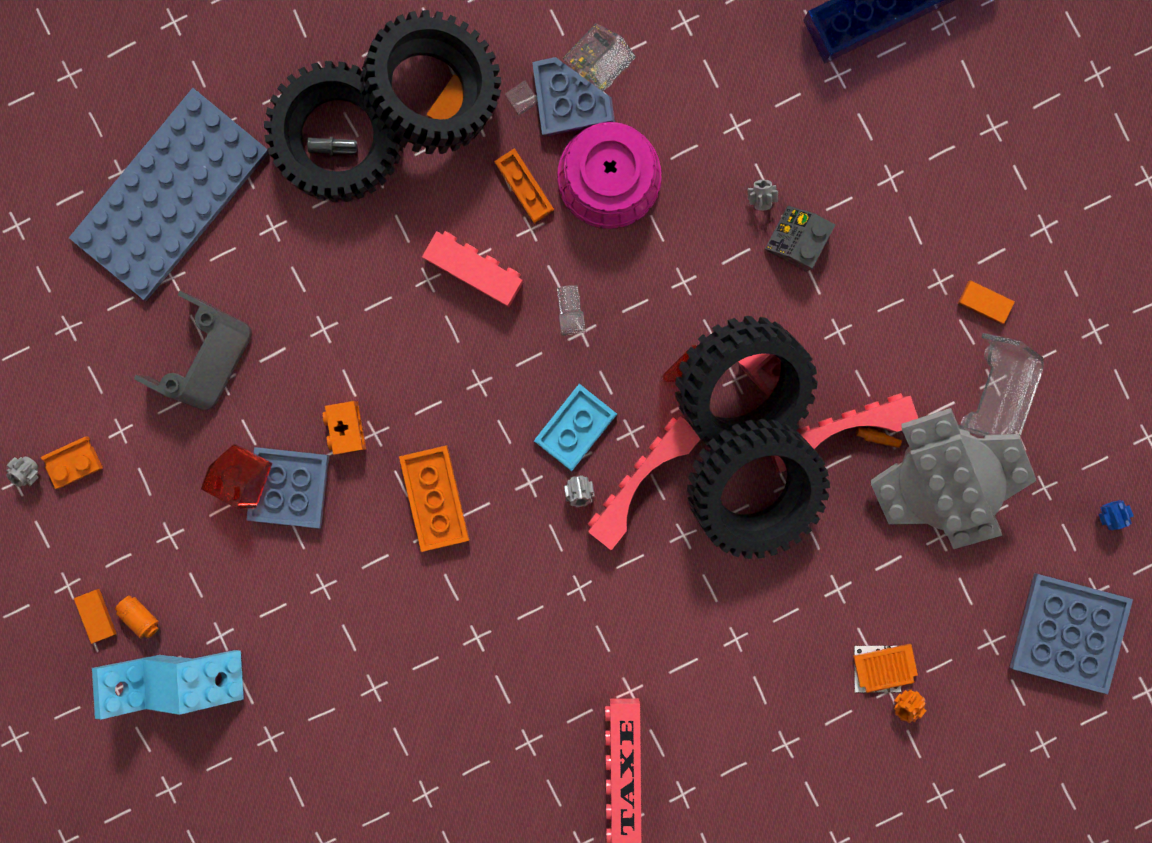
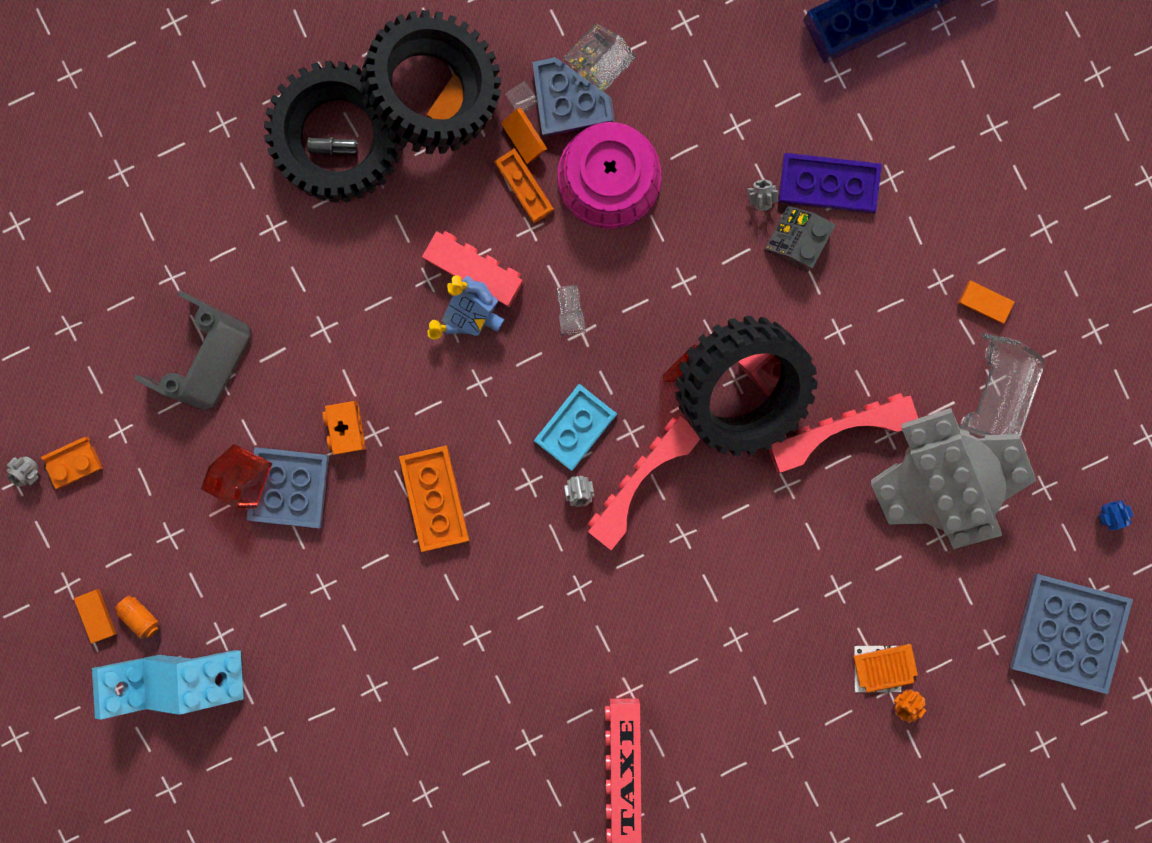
(169, 194): sand blue plate -> none
(468, 310): none -> medium blue torso
(523, 135): none -> orange tile
(779, 521): black tyre -> none
(829, 183): none -> dark purple tile
(875, 436): orange animal -> none

